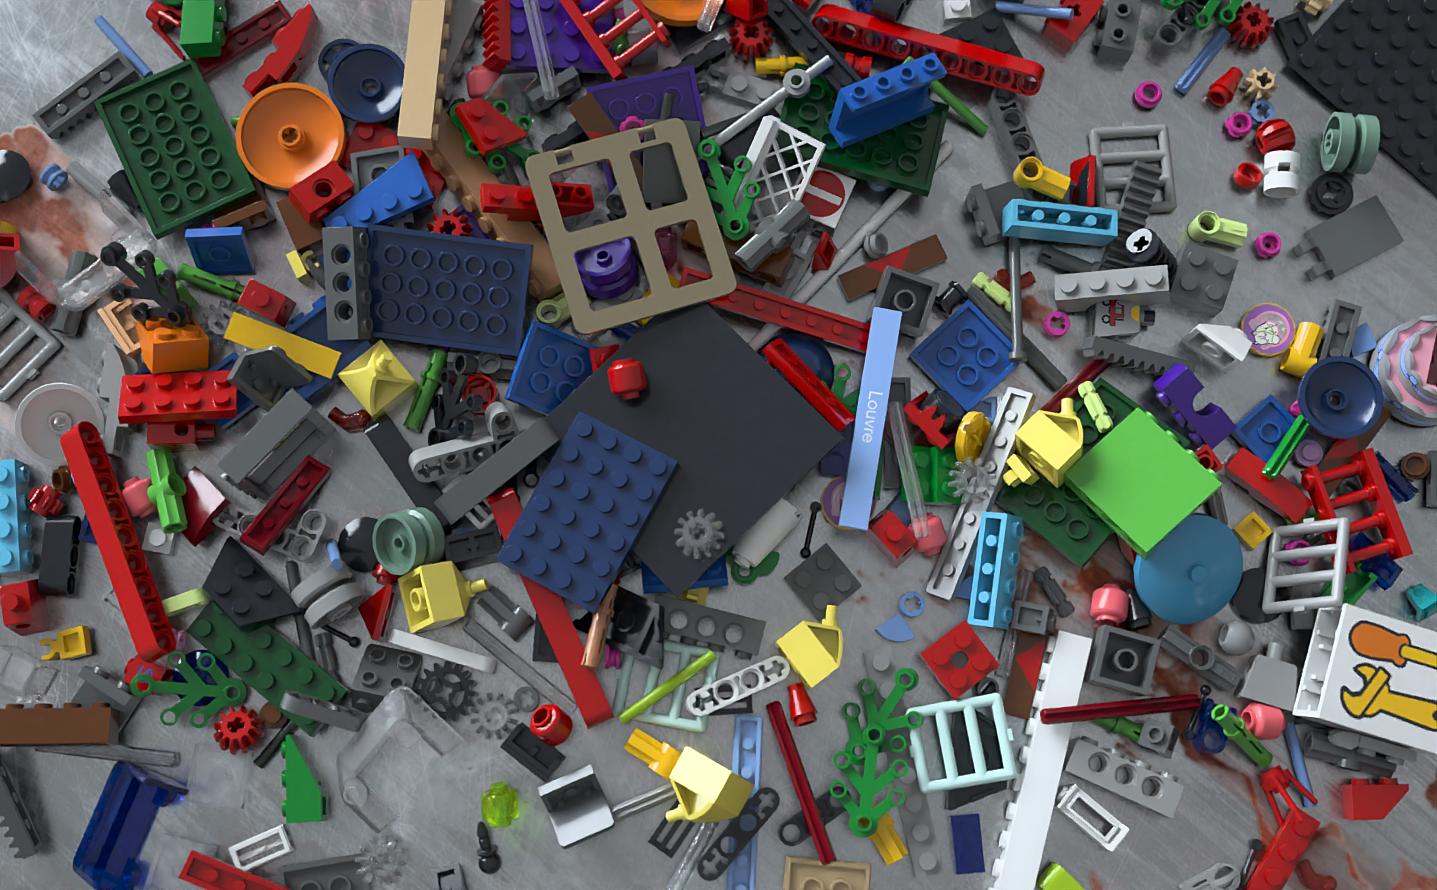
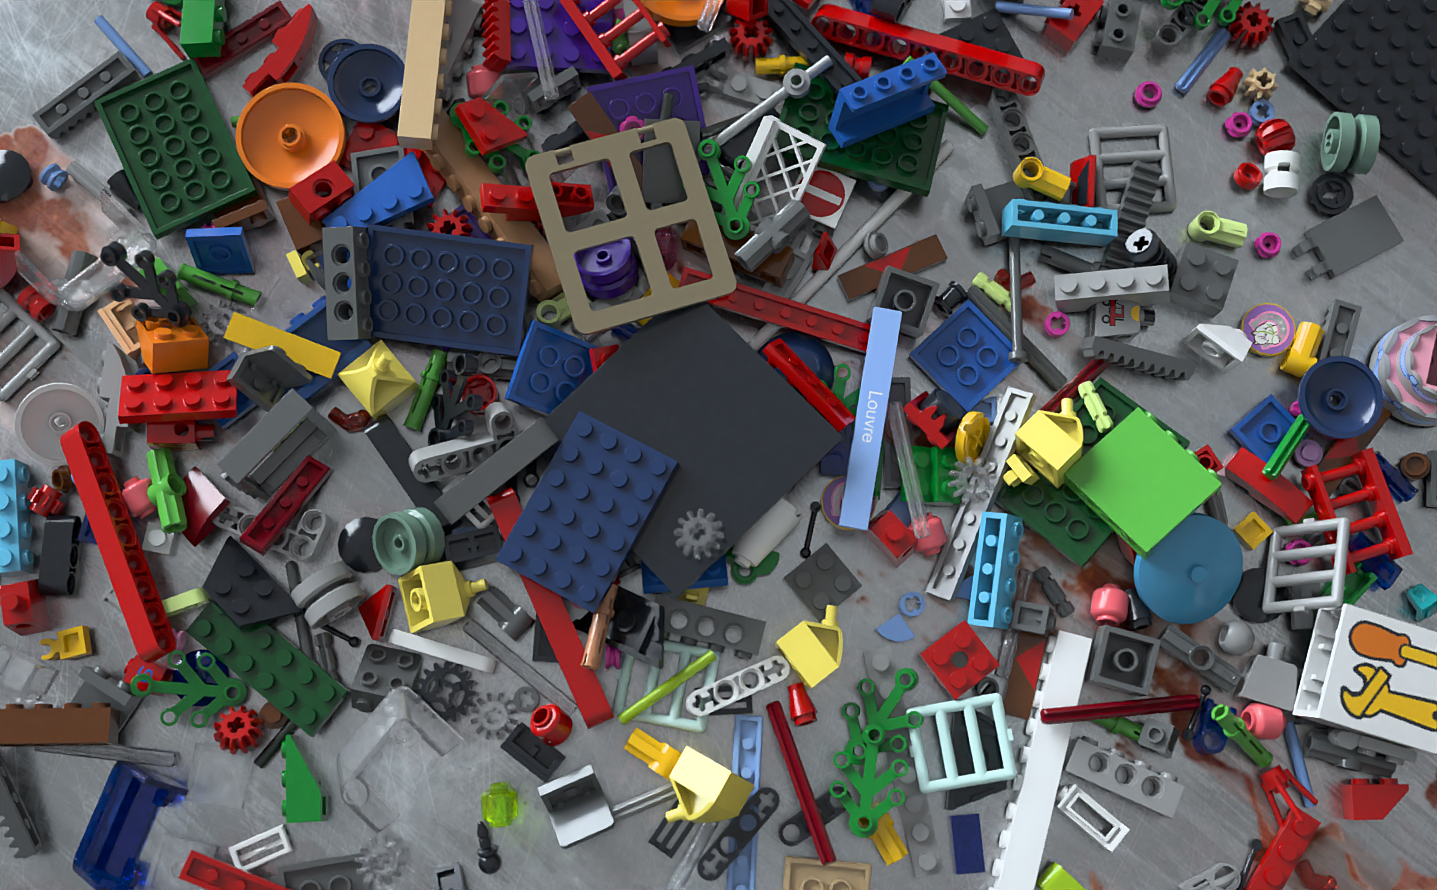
(266, 302): red torso -> none
(322, 711): flat silver beam -> none
(334, 554): medium blue bar -> none
(383, 576): red plate -> none
(627, 378): red head -> none
(1178, 390): dark purple arch -> none
(1362, 341): medium blue tile -> none

